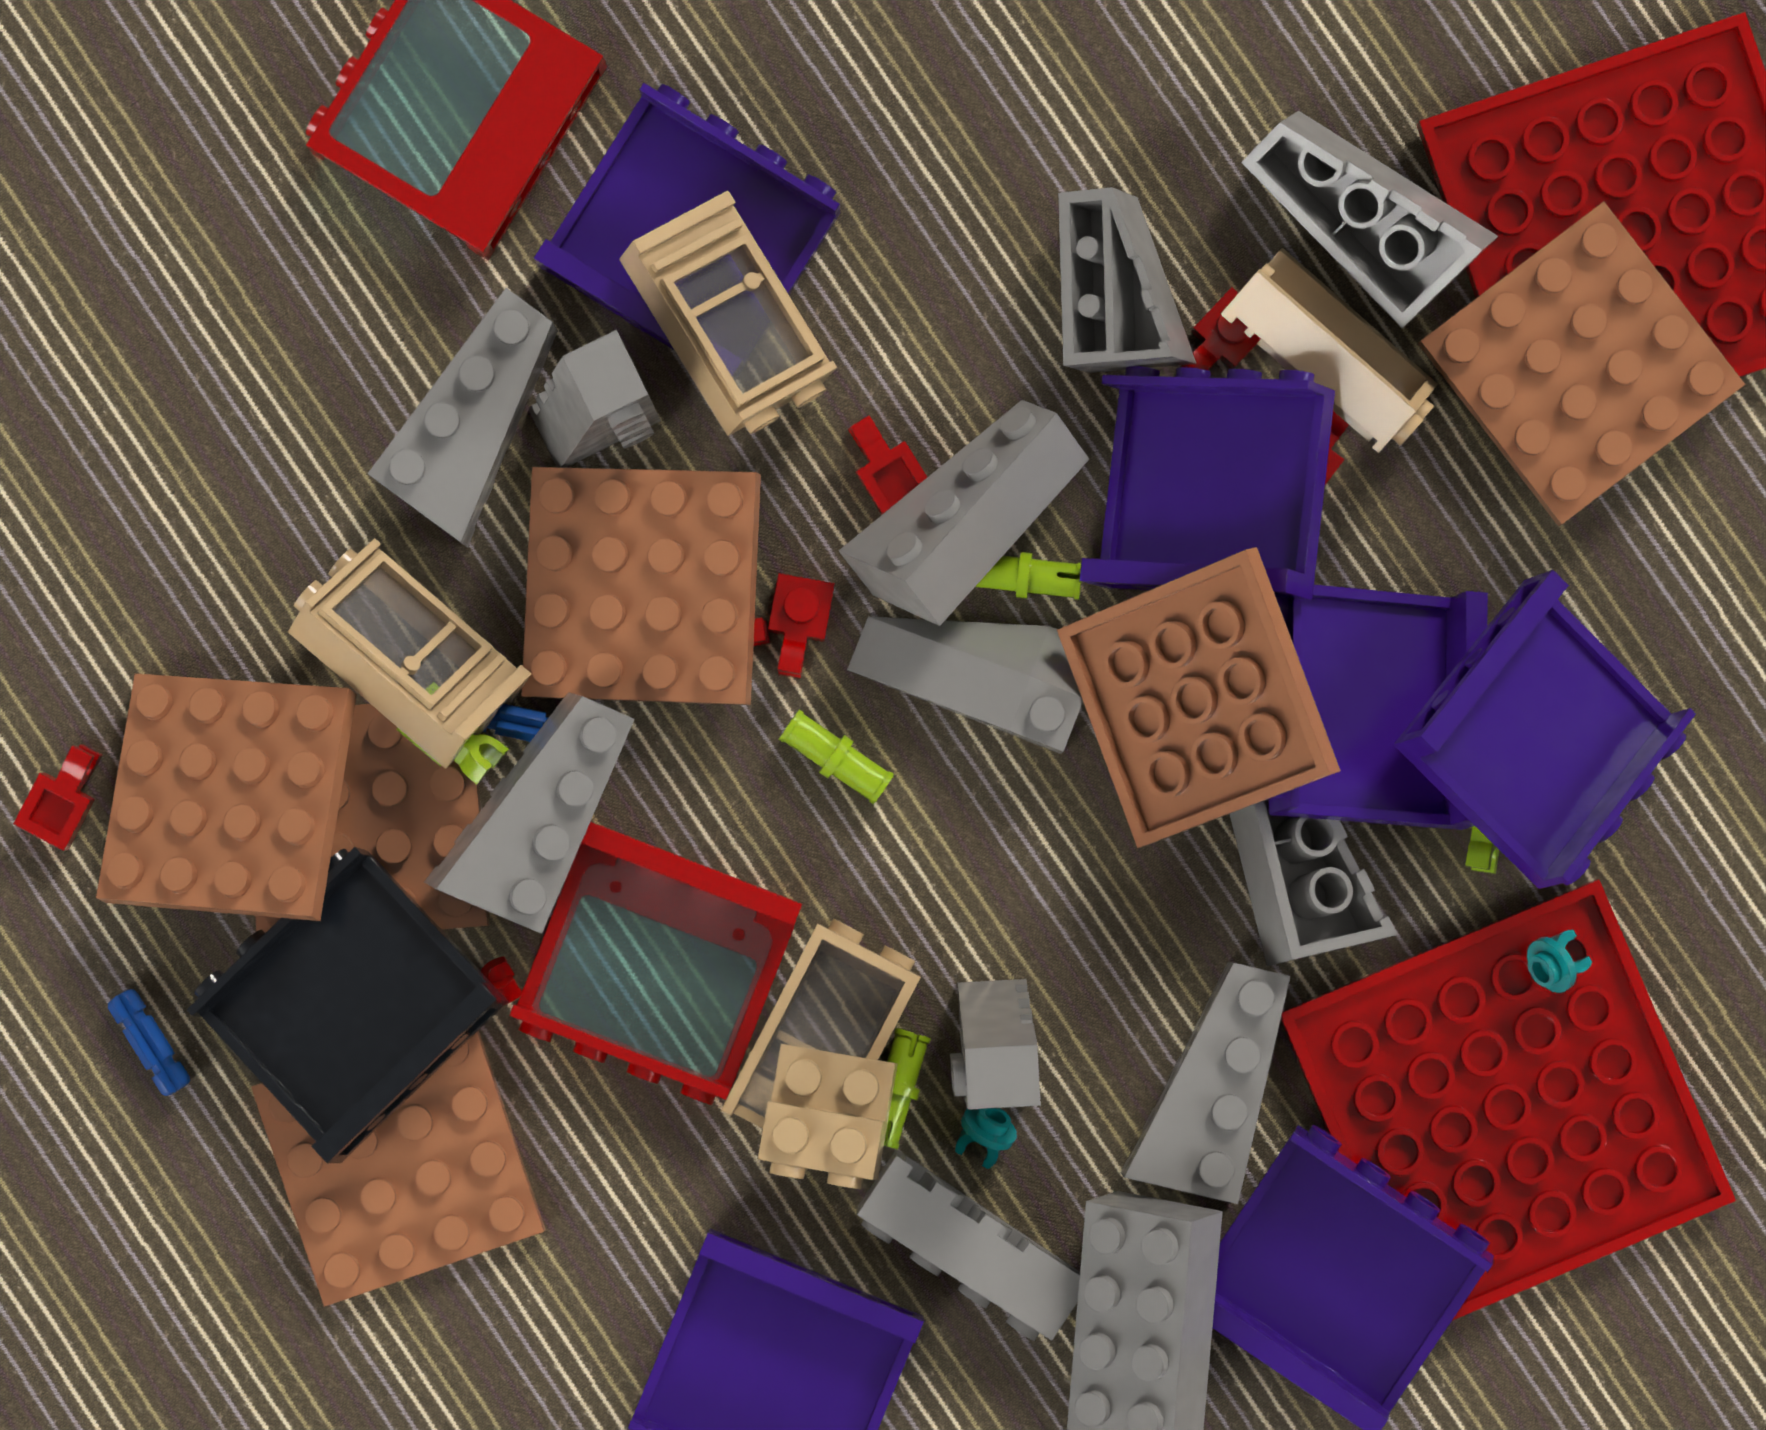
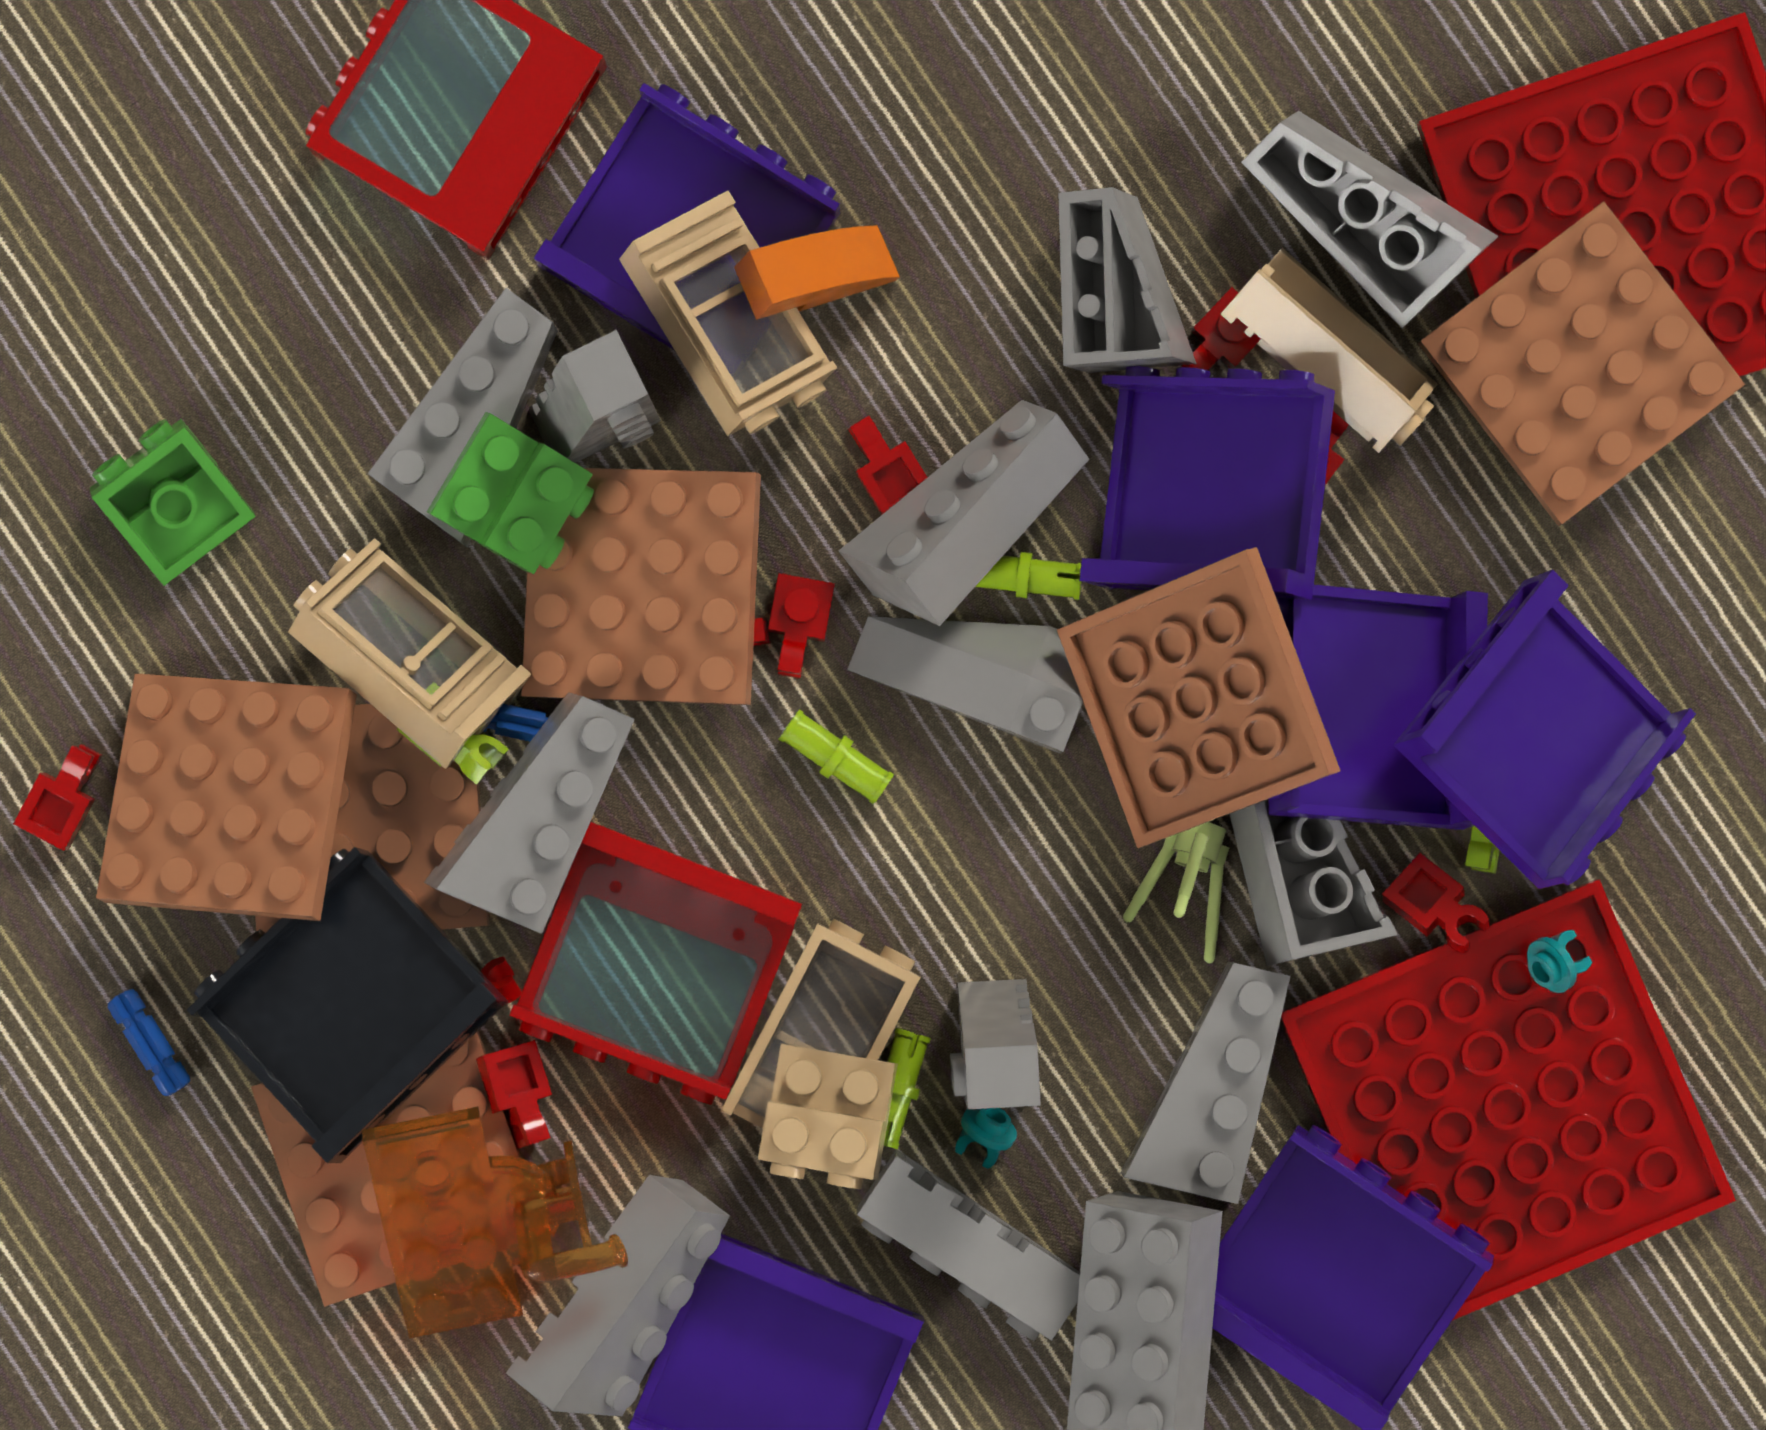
(169, 499): none -> bright green plate
(469, 1217): none -> clear orange plate
(512, 494): none -> bright green plate
(515, 1082): none -> red plate
(621, 1315): none -> light grey wedge
(815, 269): none -> orange slope
(1195, 851): none -> yellowish green plant
(1431, 898): none -> red plate

